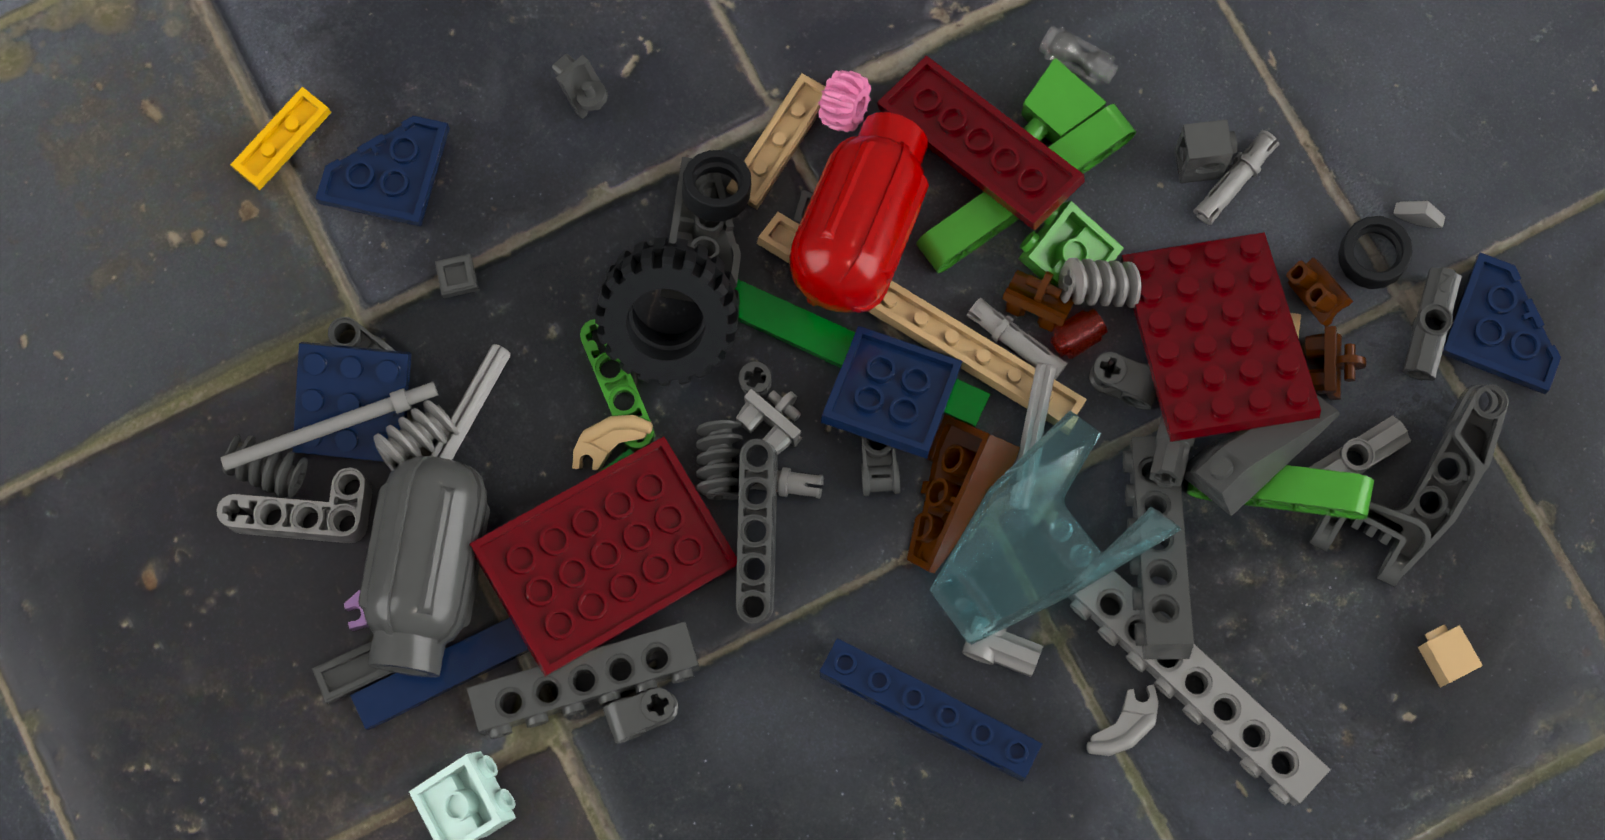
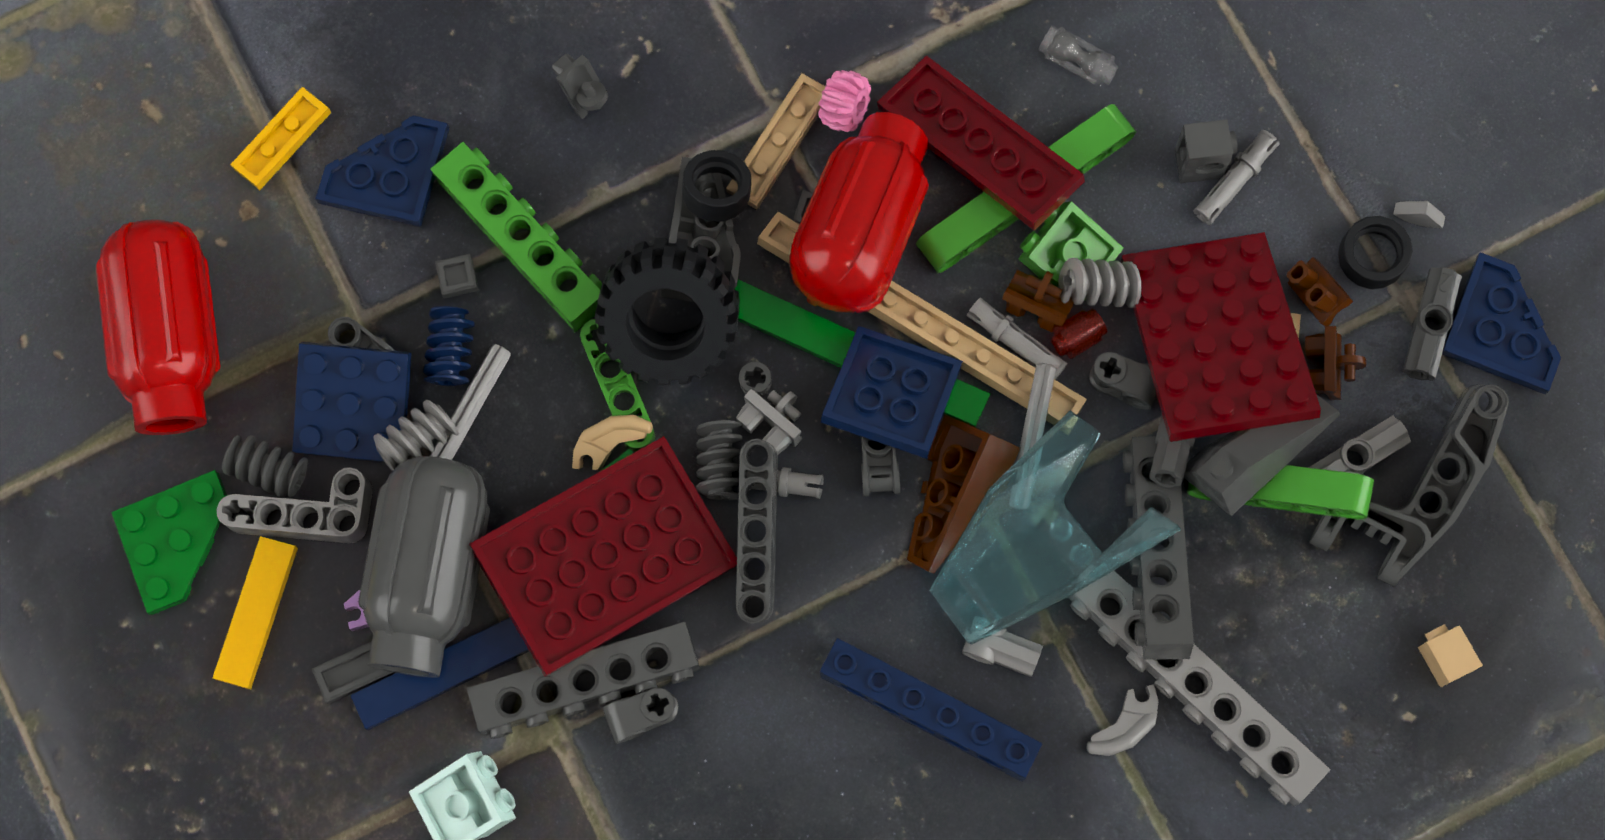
(158, 324): none -> red piece
(170, 538): none -> green plate
(255, 613): none -> yellow tile
(398, 401): light grey bar -> none
(447, 347): none -> dark blue piece
(454, 175): none -> bright green brick
(1059, 103): bright green torso -> none

